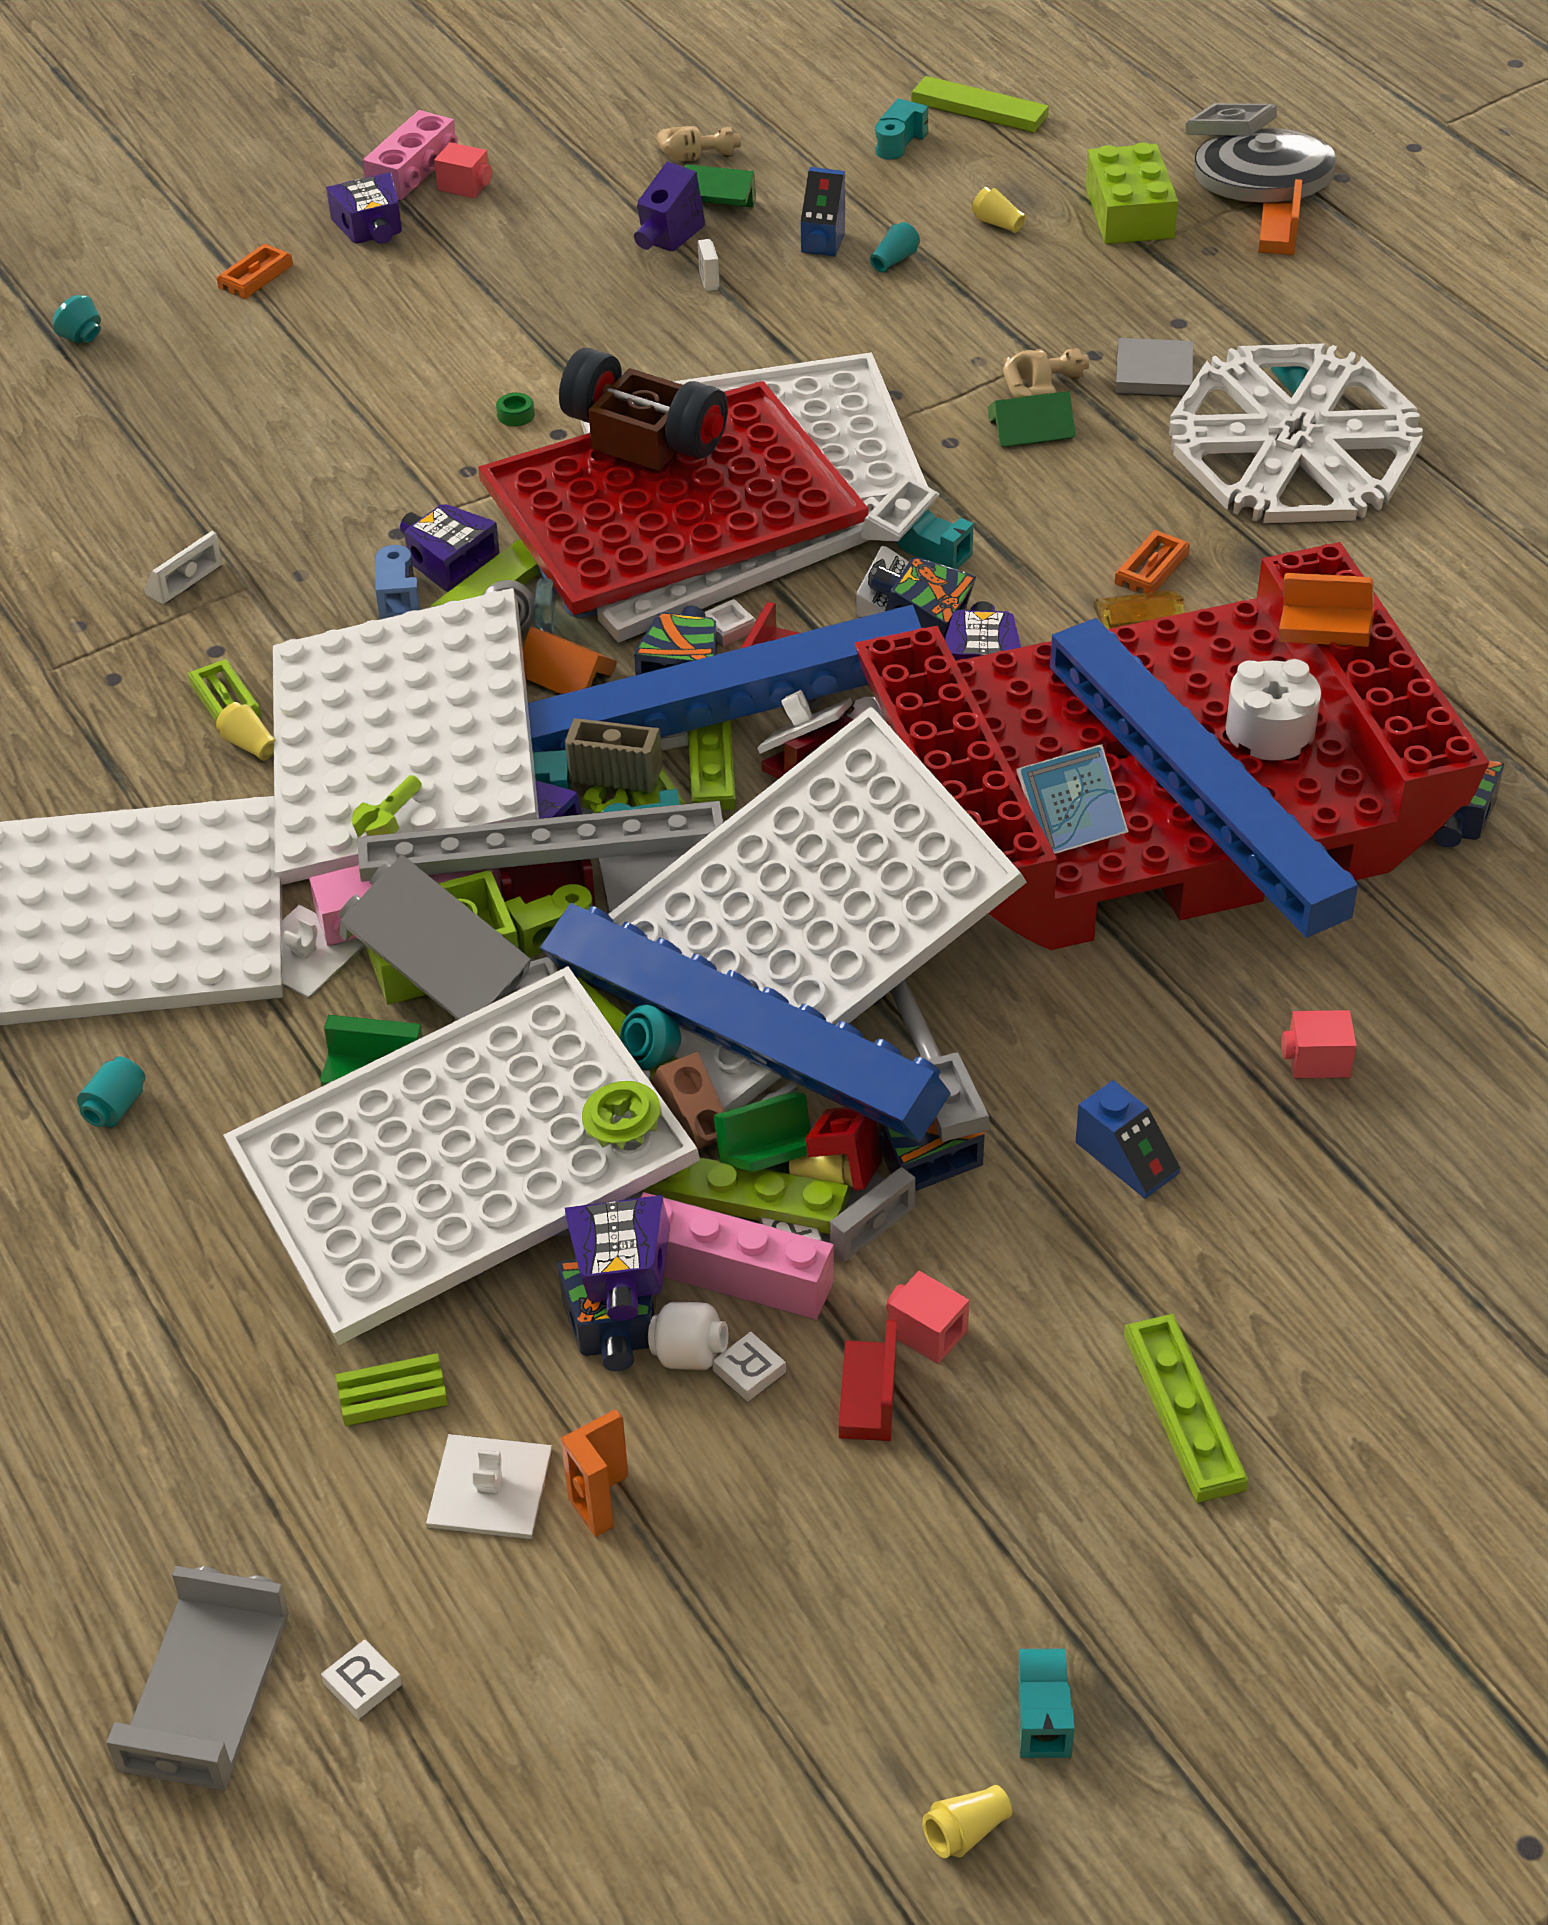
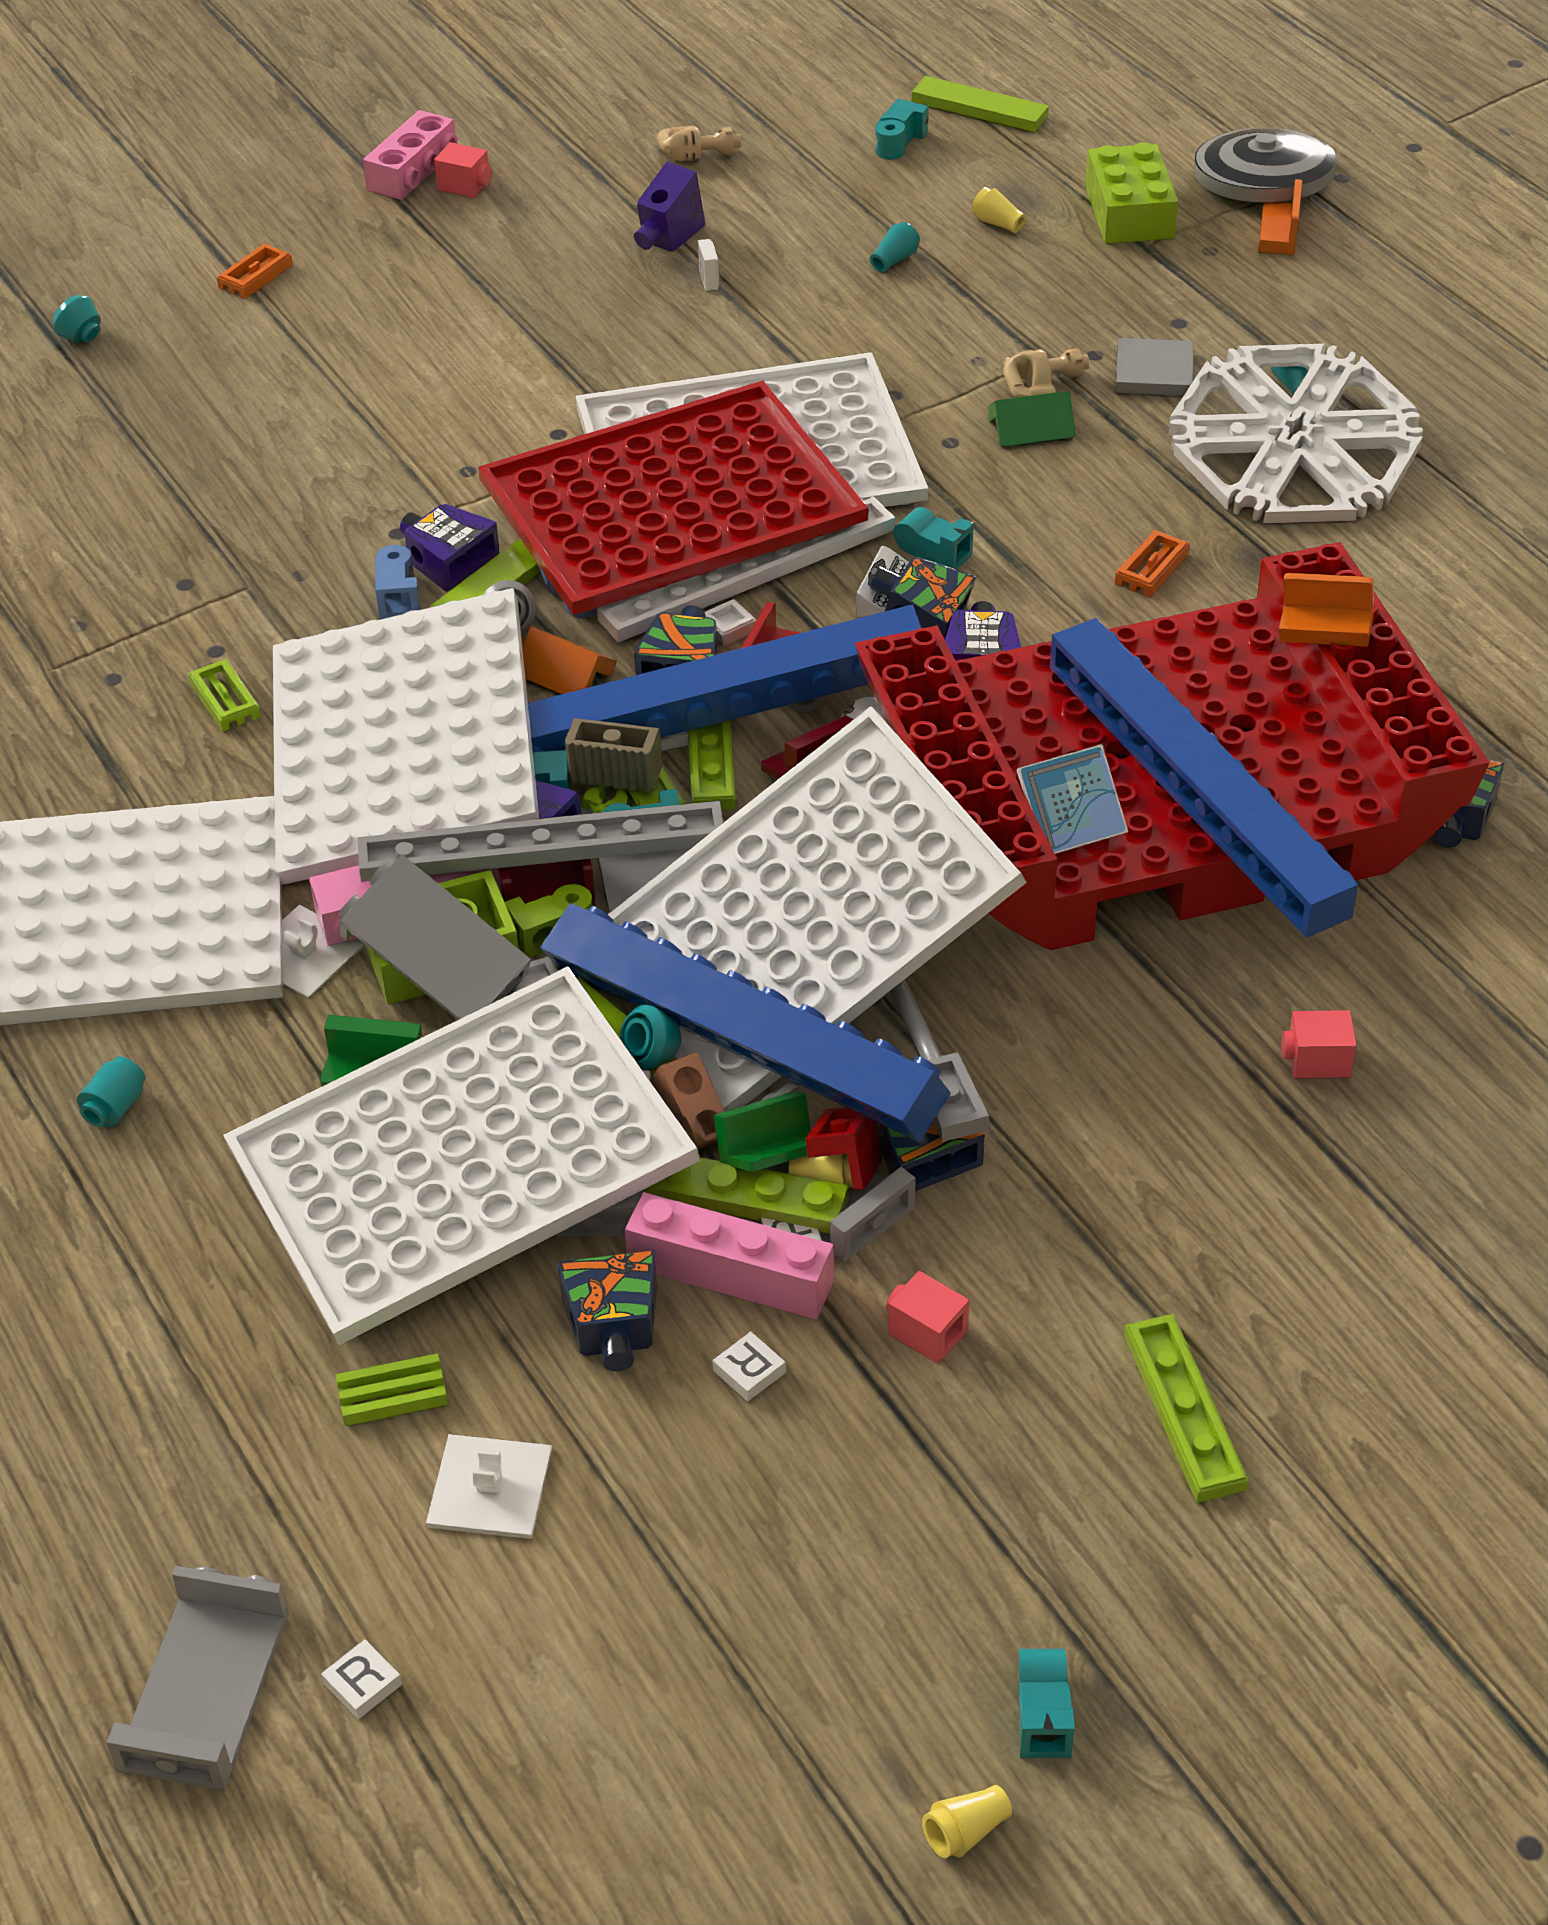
(184, 569): white slope -> none
(244, 729): light yellow cone -> none
(366, 208): dark purple torso -> none
(381, 818): lime bar -> none
(515, 409): green tile -> none
(545, 605): clear light blue tile -> none
(592, 1464): orange panel -> none
(616, 1100): lime gear -> none
(620, 1251): dark purple torso -> none
(641, 413): brick -> none
(687, 1335): white head -> none
(725, 185): green panel -> none
(802, 719): white piece -> none
(823, 212): slope -> none
(868, 1388): red panel -> none
(898, 510): white slope -> none
(1125, 1139): slope -> none
(1138, 607): clear yellow slope -> none
(1231, 119): light grey tile -> none
(1273, 708): white brick -> none

